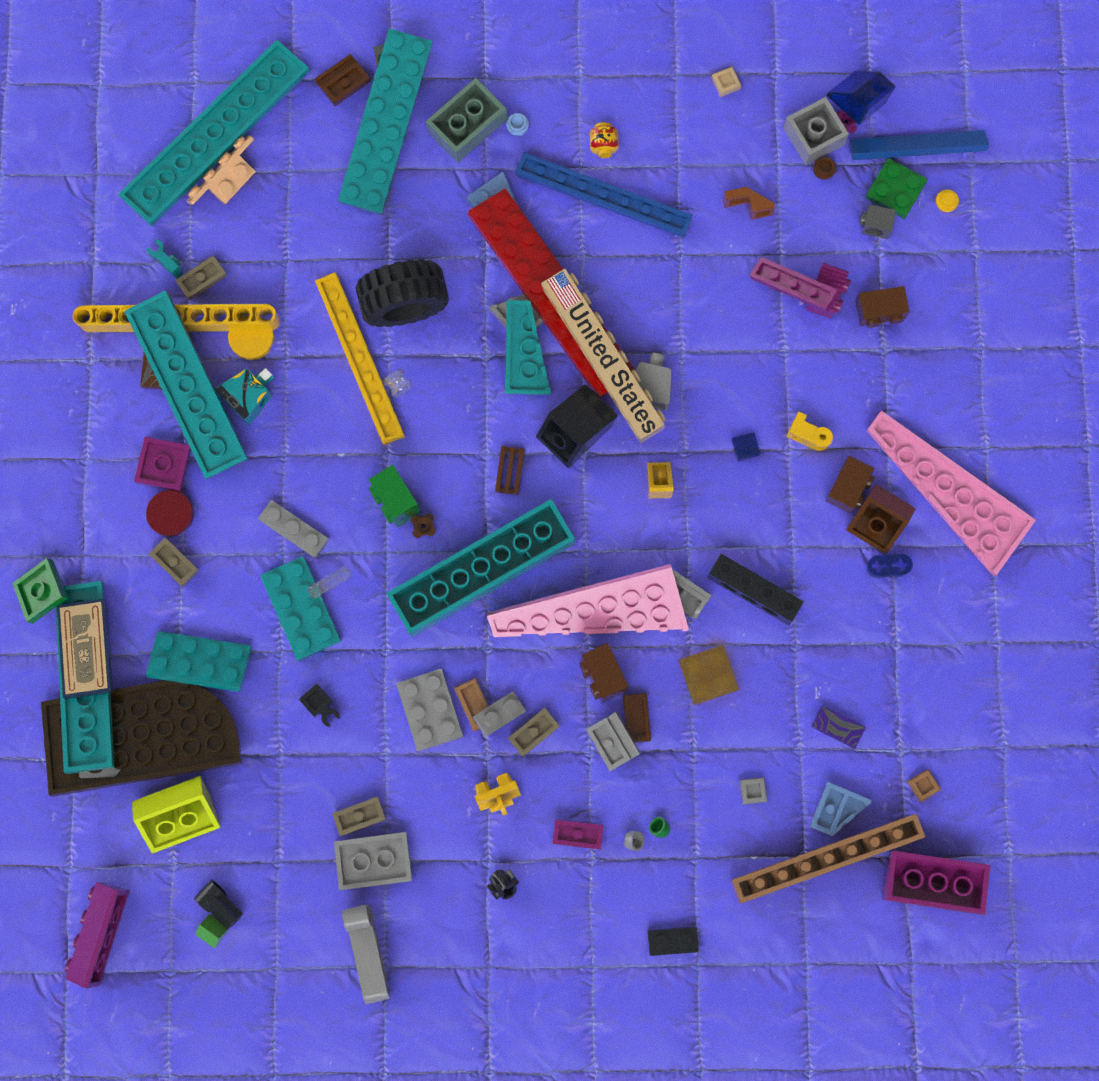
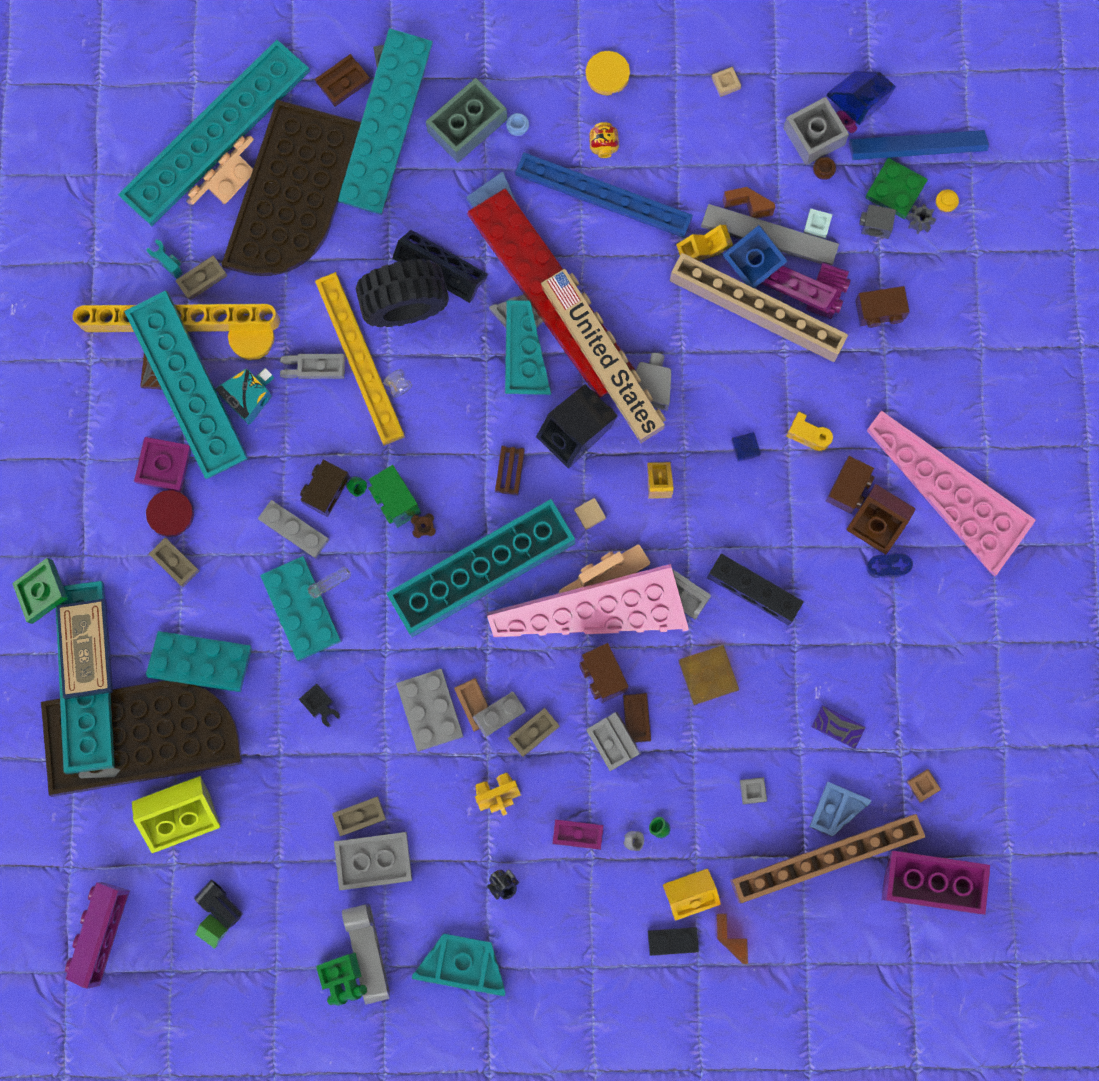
(291, 191): none -> dark brown plate
(315, 366): none -> light grey hinge
(324, 487): none -> dark brown brick
(339, 971): none -> green plate
(360, 489): none -> green hinge
(455, 277): none -> black fence
(462, 964): none -> teal wing
(590, 514): none -> tan tile
(607, 72): none -> yellow tile
(611, 567): none -> light nougat bracket
(691, 894): none -> yellow panel
(707, 245): none -> yellow slope
(735, 946): none -> clear orange slope
(755, 257): none -> blue slope
(758, 307): none -> tan brick
(786, 239): none -> light grey tile
(818, 223): none -> light aqua plate
(926, 215): none -> dark grey gear

